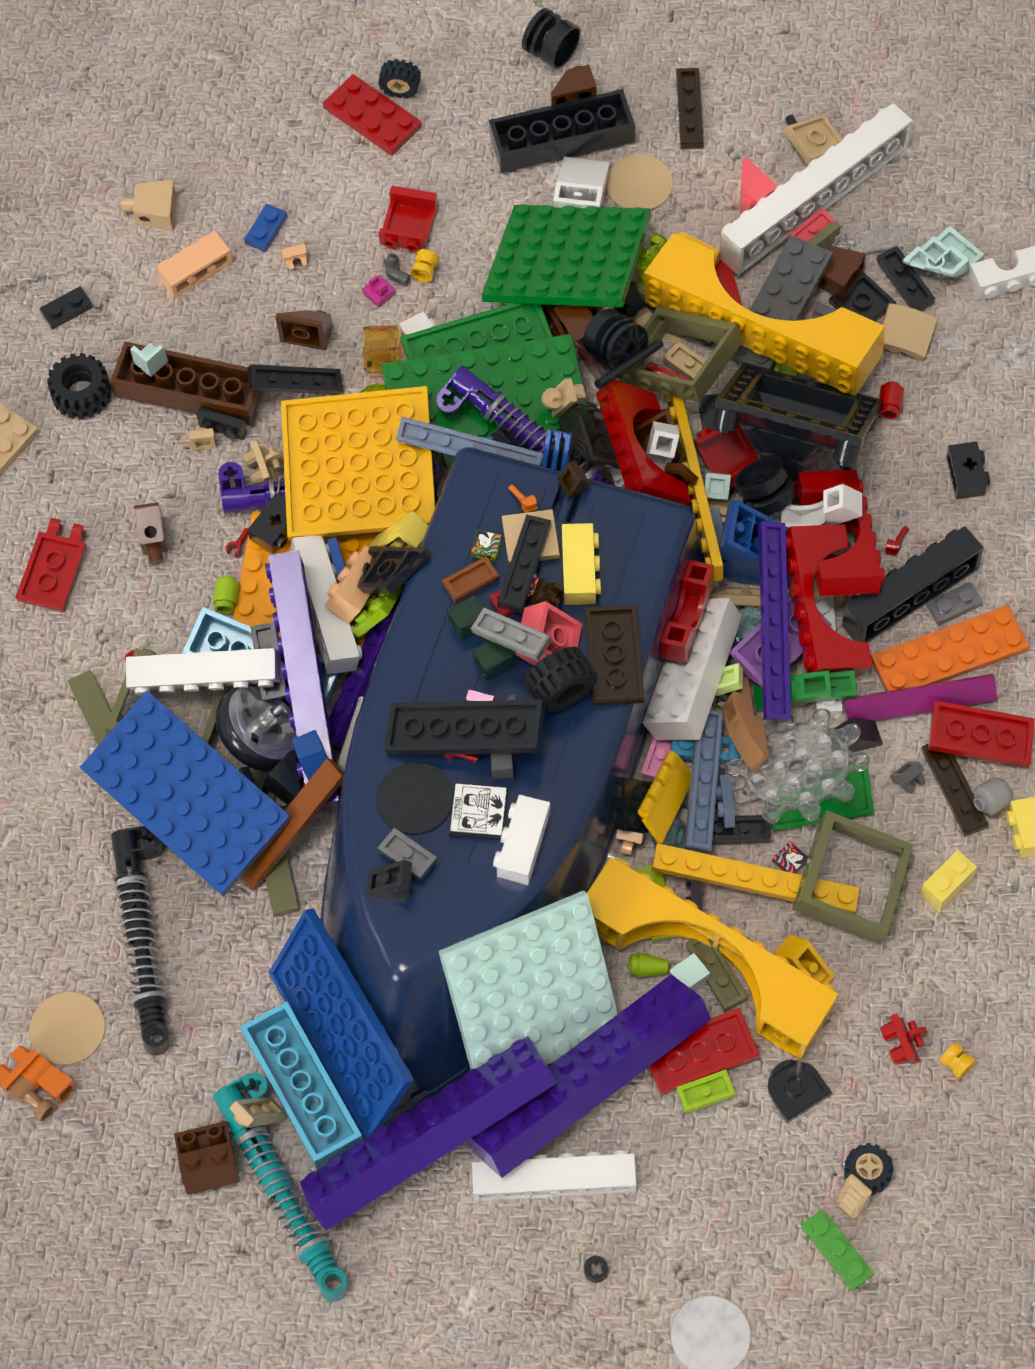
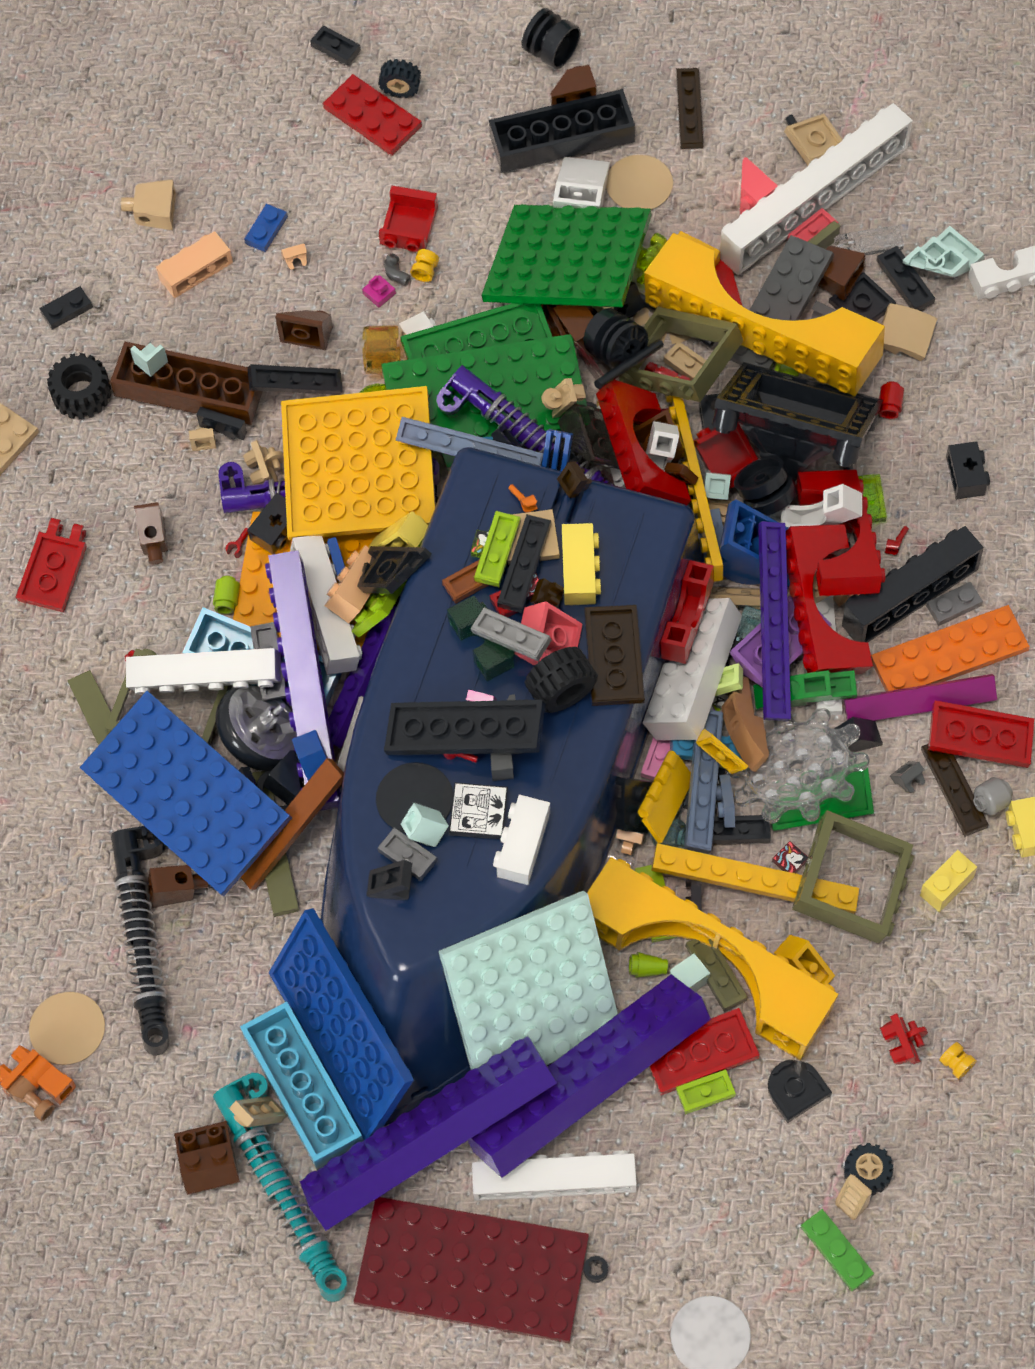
(173, 885): none -> reddish brown torso
(335, 45): none -> black plate
(424, 825): none -> light aqua panel
(472, 1269): none -> dark red plate
(497, 549): none -> lime tile
(720, 752): none -> yellow slope
(875, 497): none -> clear neon green plate

